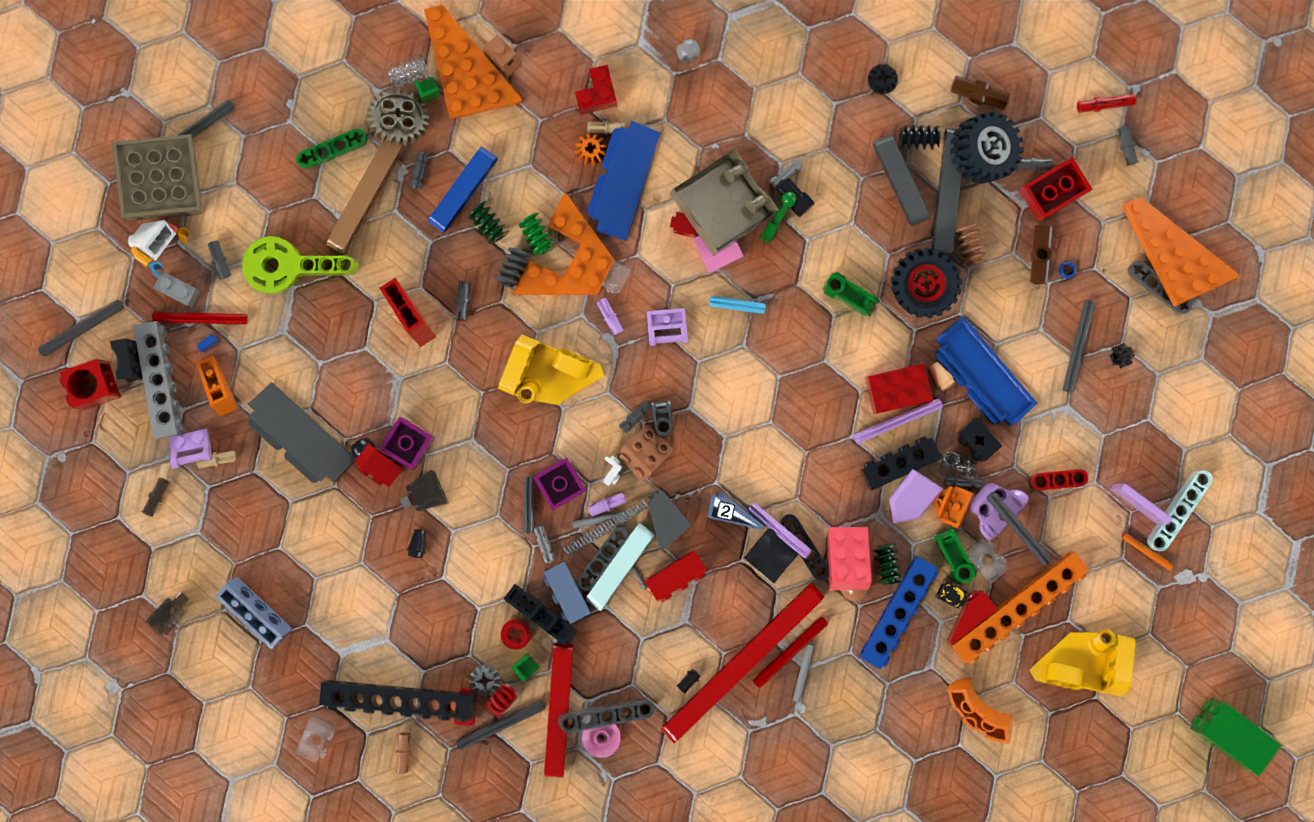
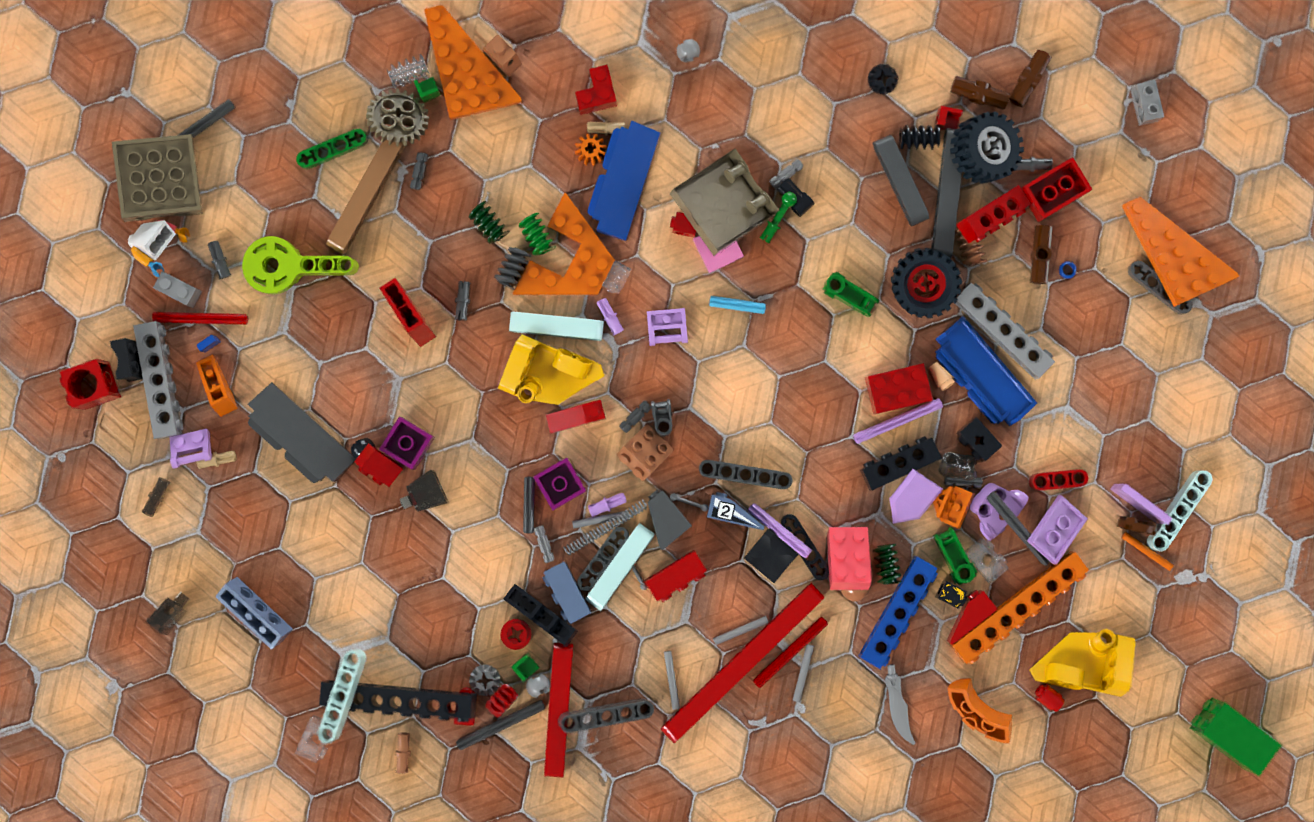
(81, 328): dark grey axle -> none
(335, 702): none -> light aqua beam
(417, 544): black cone -> none
(462, 189): blue beam -> none
(538, 685): none -> light grey piece
(556, 326): none -> light aqua beam
(576, 416): none -> red slope
(607, 746): bright pink dish -> none
(612, 476): white bracket -> none
(671, 680): none -> light grey bar
(686, 683): black pin -> none
(704, 507): none -> light grey hinge
(740, 630): none -> light grey bar
(754, 472): none -> dark grey beam
(898, 706): none -> light grey sword
(948, 117): none -> red panel
(993, 214): none -> red brick
(1006, 342): none -> light grey brick
(1030, 78): none -> reddish brown piece
(1049, 697): none -> red brick
(1057, 529): none -> lavender tile
(1079, 345): dark grey axle -> none
(1104, 103): red pin -> none
(1122, 355): black gear -> none
(1127, 145): dark grey pin -> none
(1135, 525): none -> reddish brown plate
(1147, 102): none -> light grey brick

